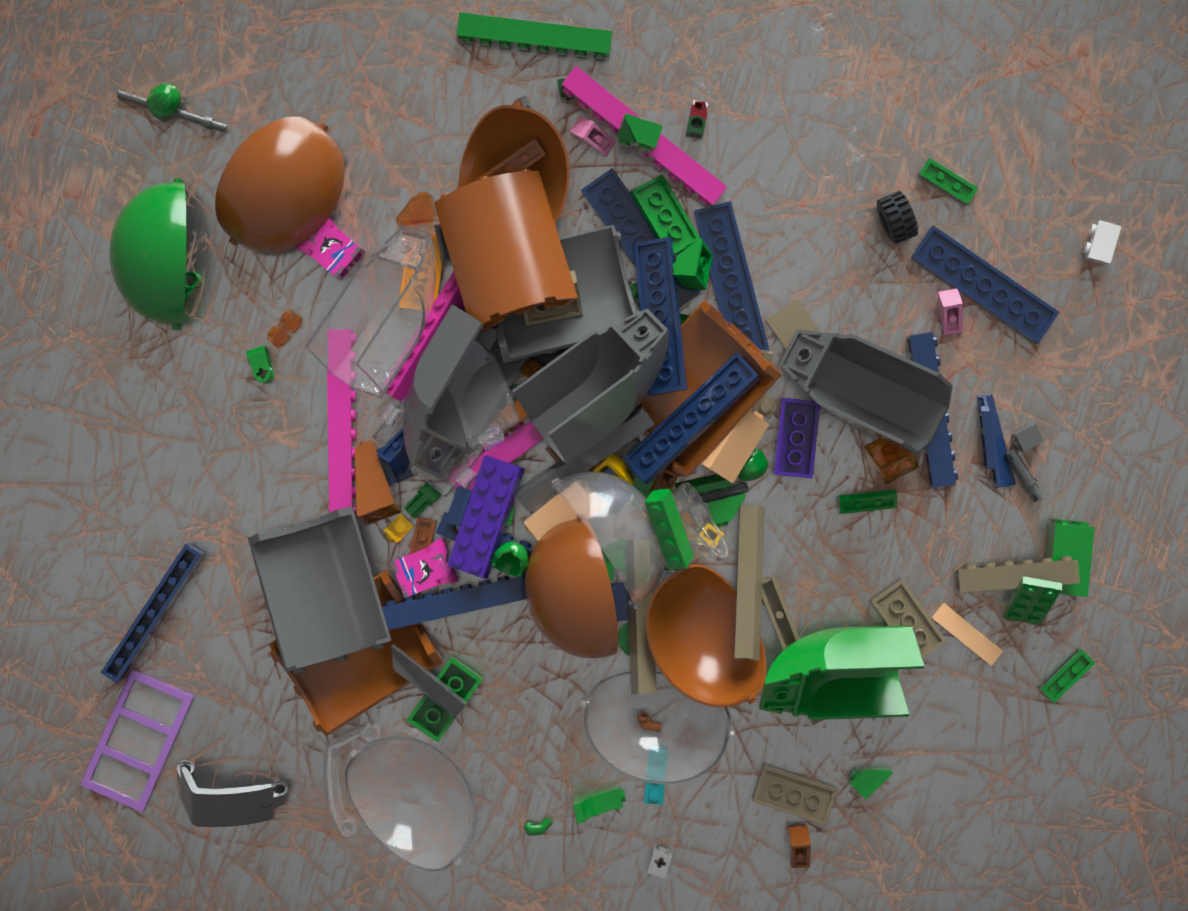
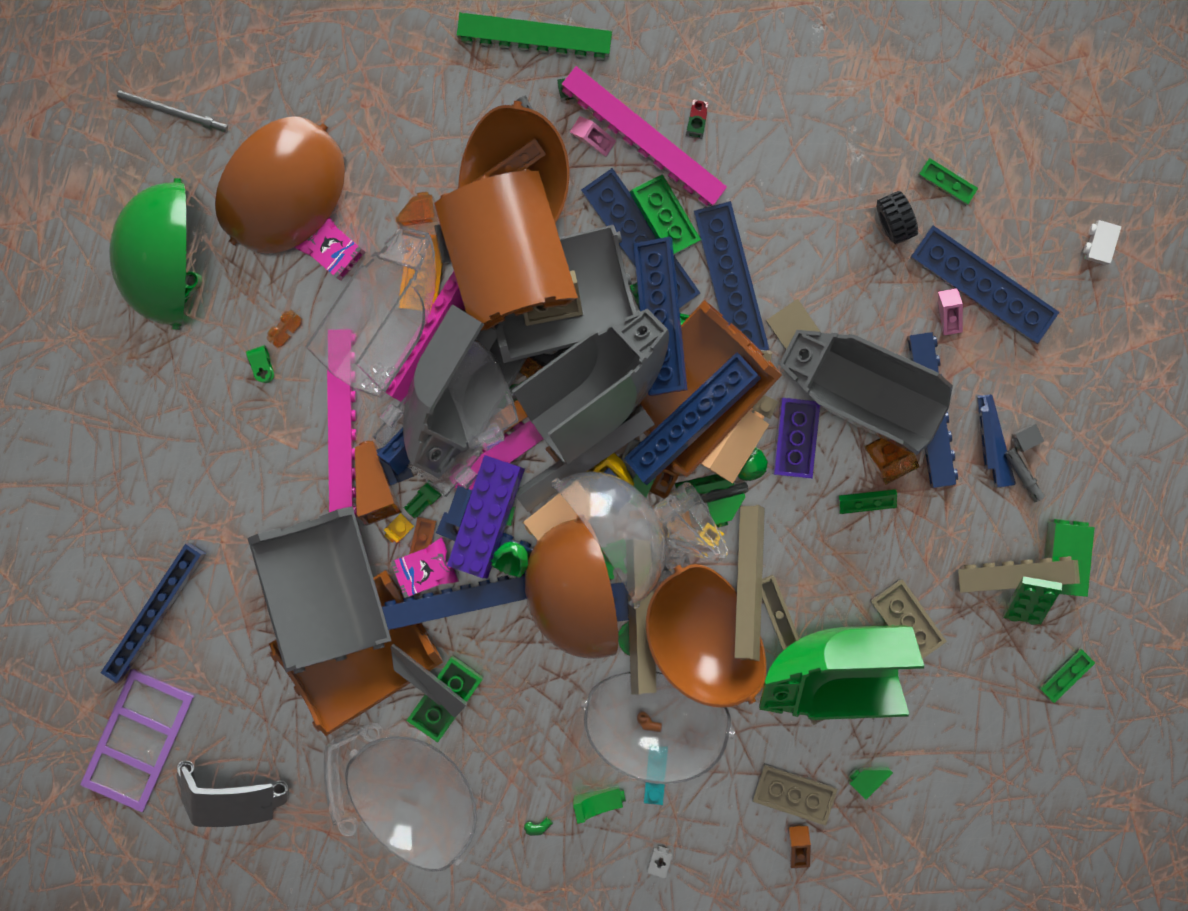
(164, 100): green hair -> none
(638, 133): green slope -> none
(669, 529): green brick -> none
(693, 265): green slope -> none
(967, 634): light nougat tile -> none

